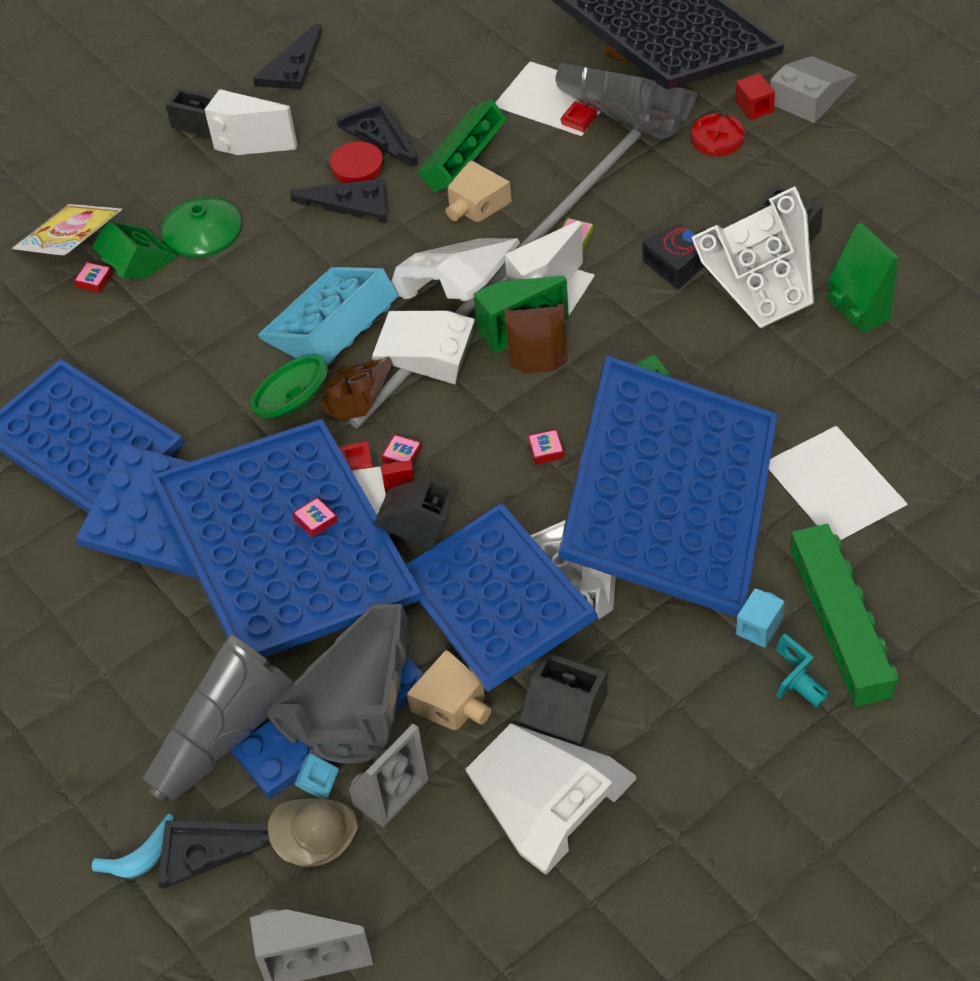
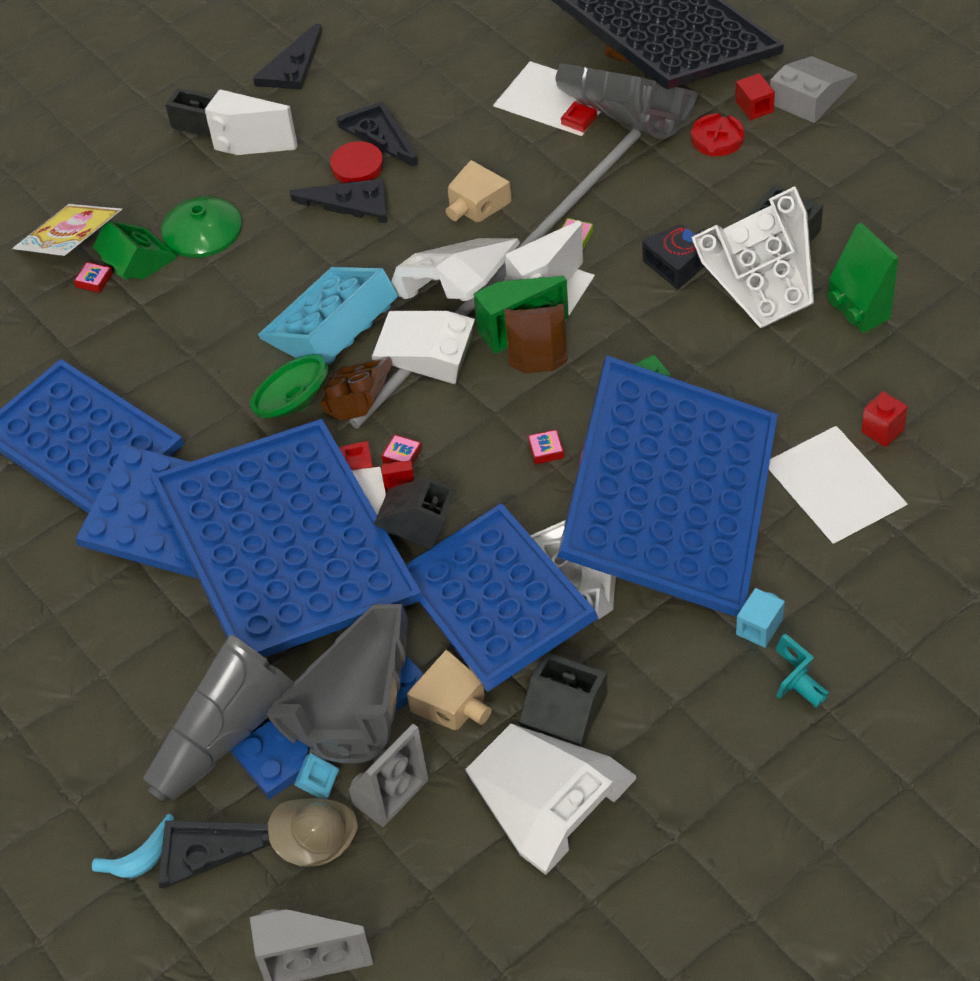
(314, 517): tile -> none
(462, 145): green brick -> none
(843, 616): green brick -> none
(884, 419): none -> red brick

